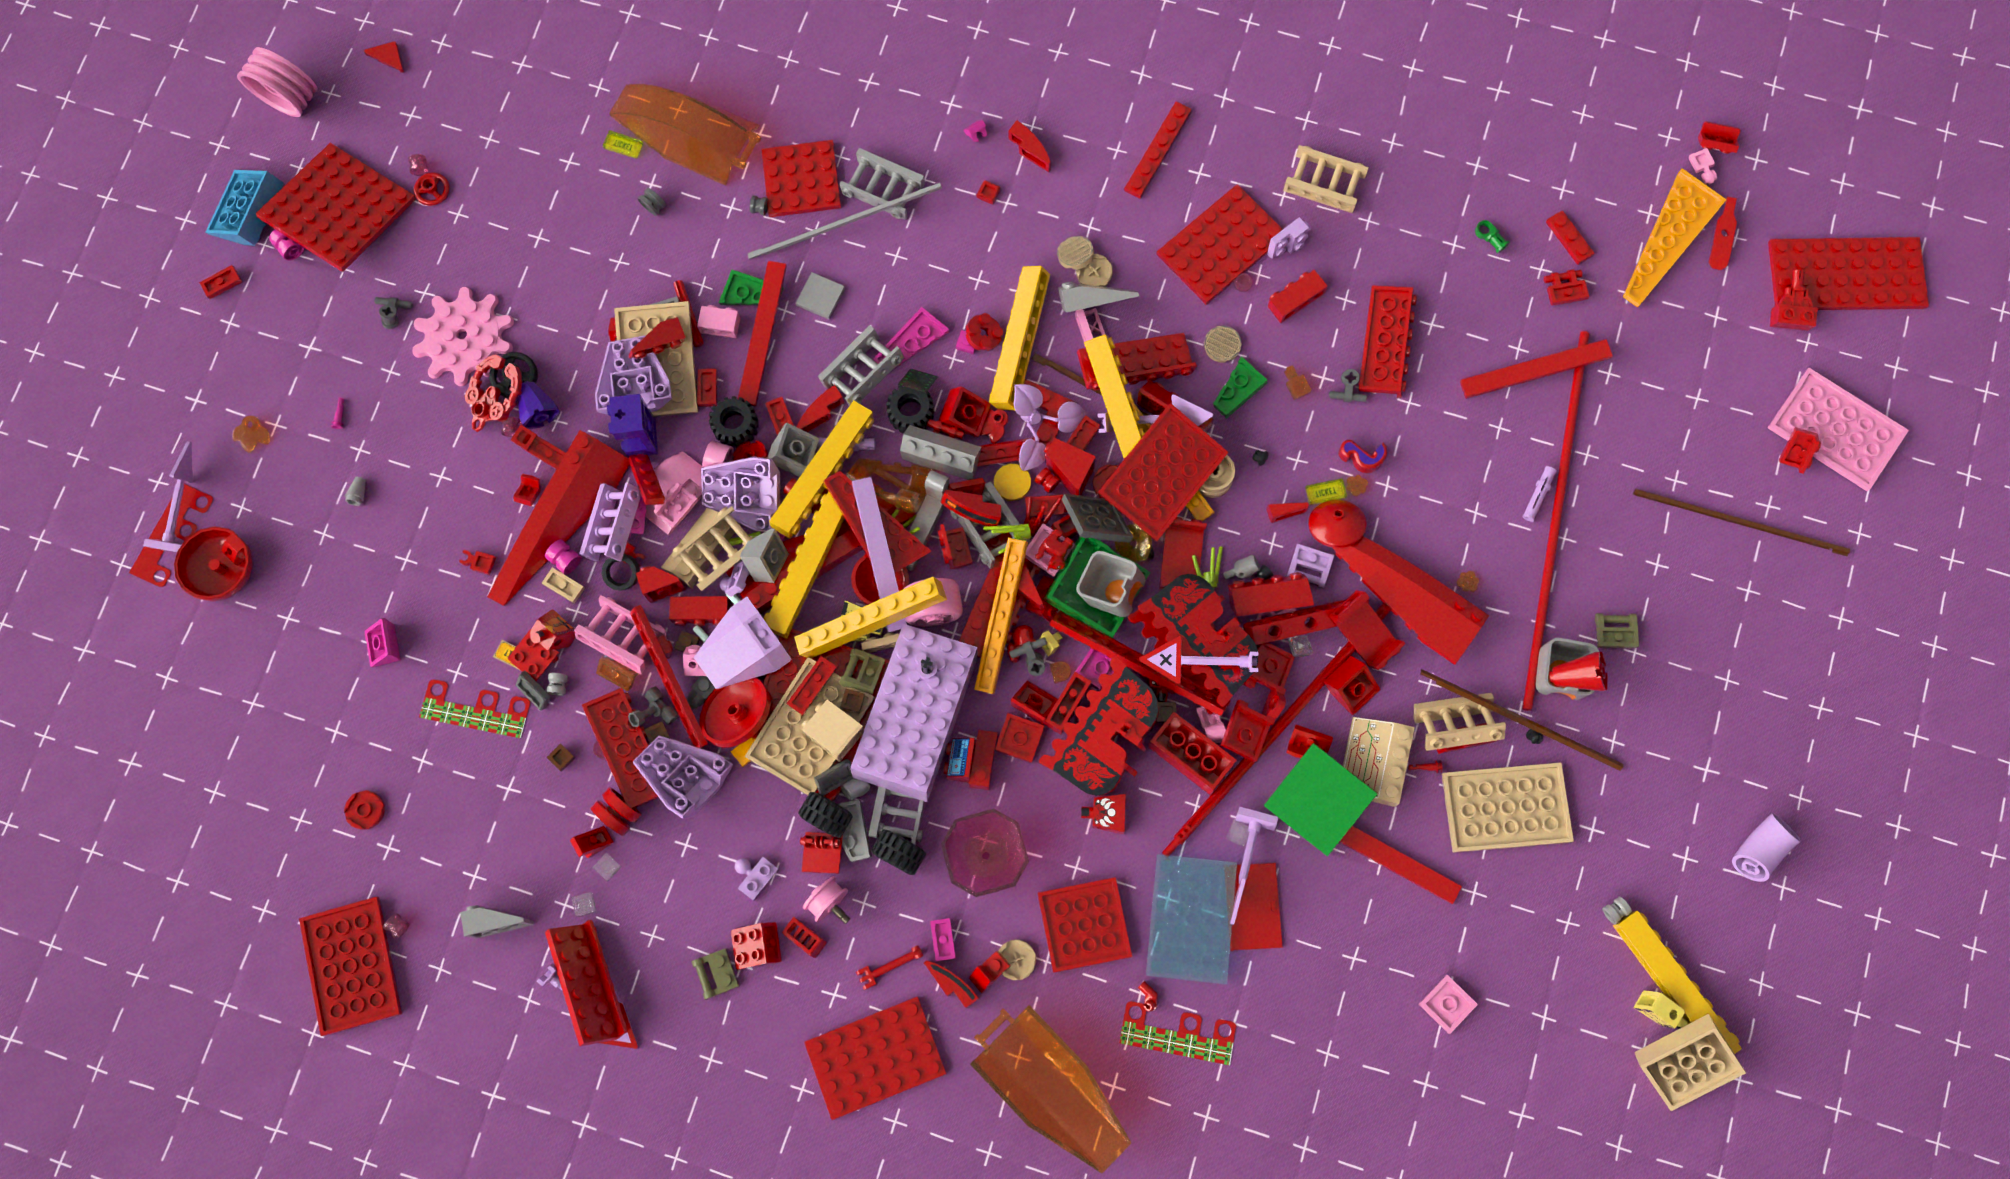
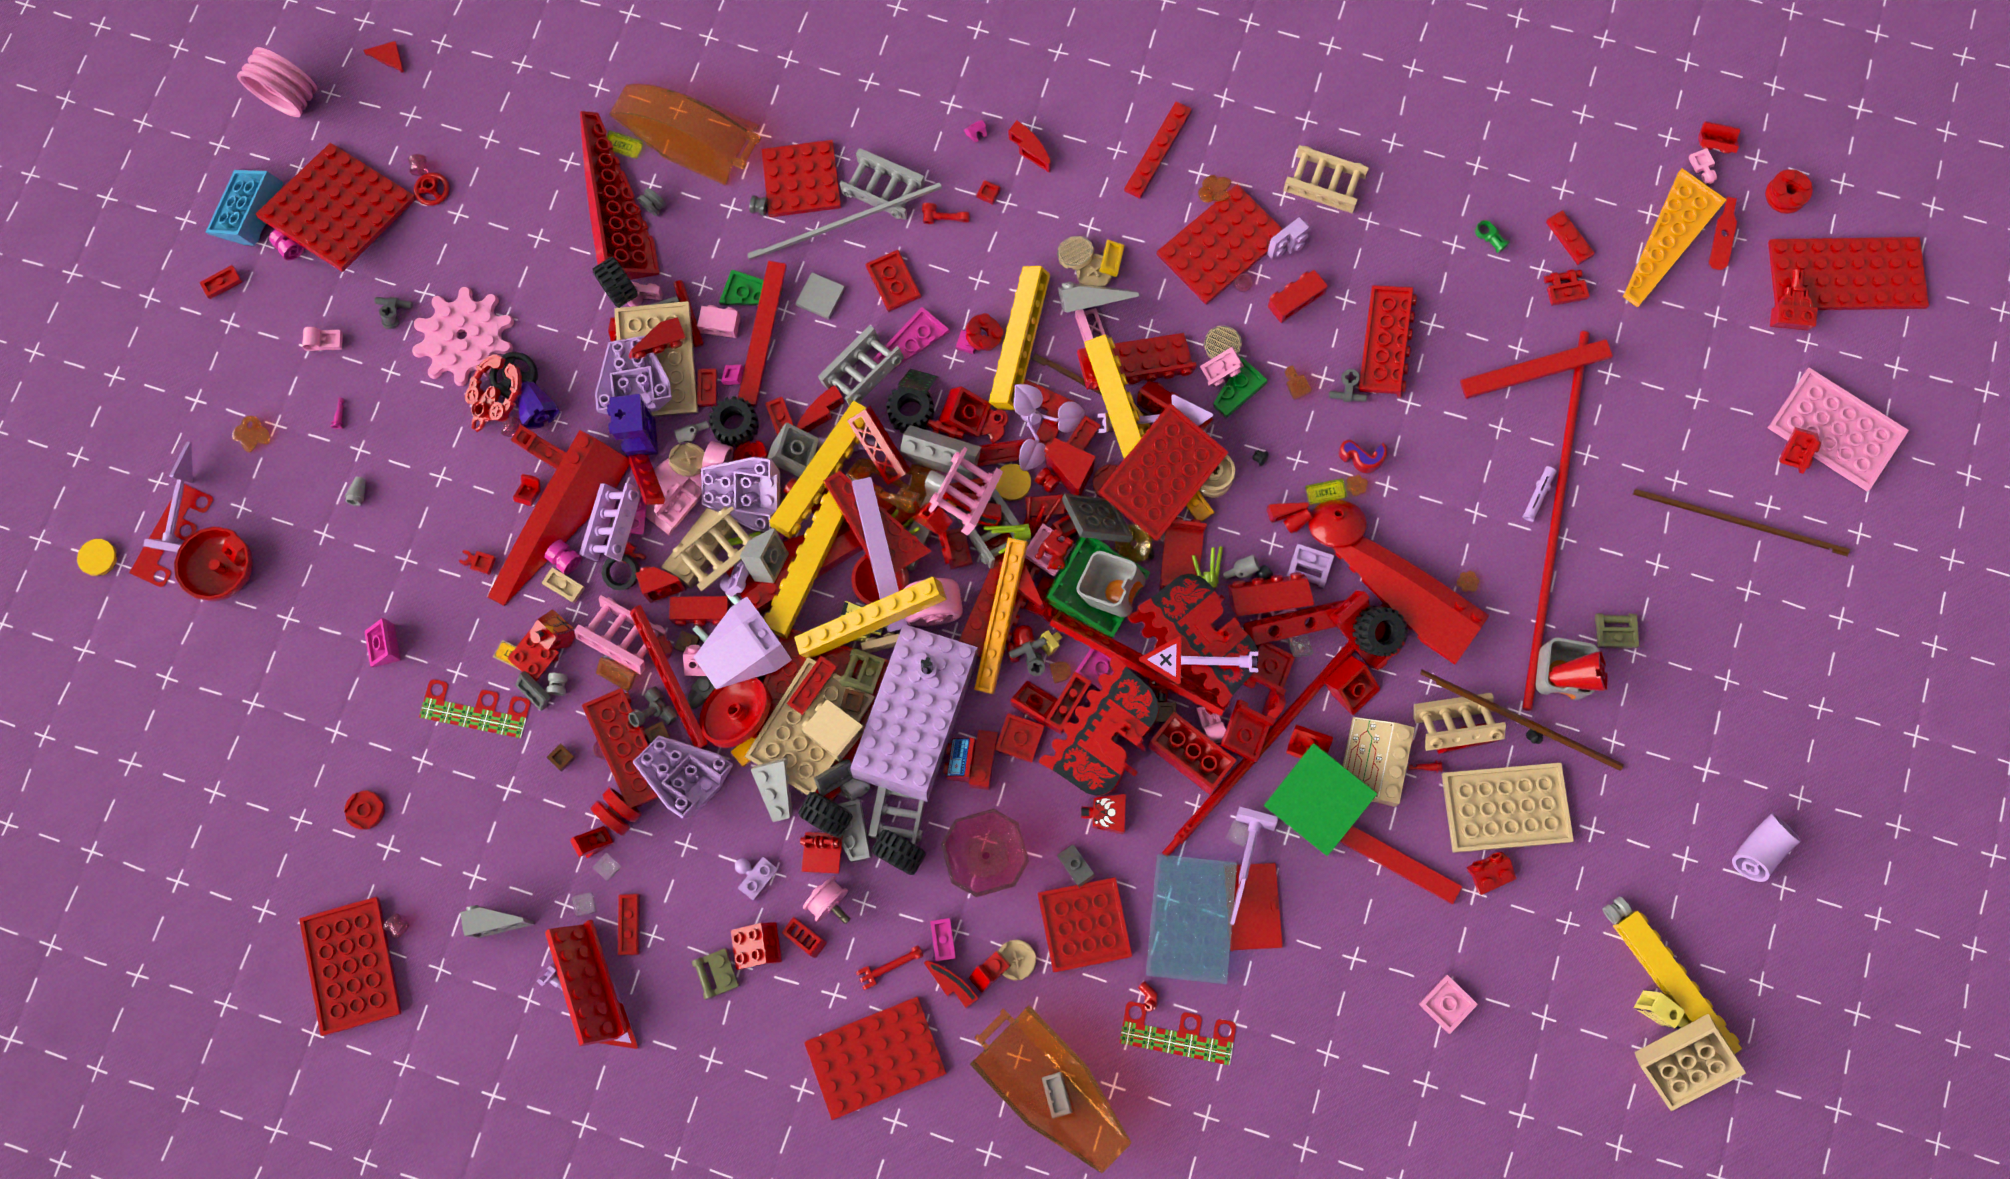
(97, 557): none -> yellow tile
(317, 339): none -> bright pink plate
(612, 208): none -> red wedge
(615, 282): none -> black tyre
(628, 924): none -> red tile
(648, 291): none -> bright pink plate
(684, 434): none -> light grey piece
(686, 459): none -> tan tile
(732, 374): none -> dark pink plate
(773, 786): none -> wing
(885, 442): none -> fence
(893, 280): none -> red tile
(931, 214): none -> red brick
(936, 521): none -> red slope
(983, 492): none -> bright pink fence
(1057, 1095): none -> light grey plate
(1076, 865): none -> dark grey plate
(1111, 258): none -> yellow tile
(1214, 189): none -> clear orange plate
(1222, 366): none -> bright pink bracket
(1298, 520): none -> red cone
(1393, 635): none -> black tyre
(1492, 872): none -> red bracket
(1796, 183): none -> red wheel

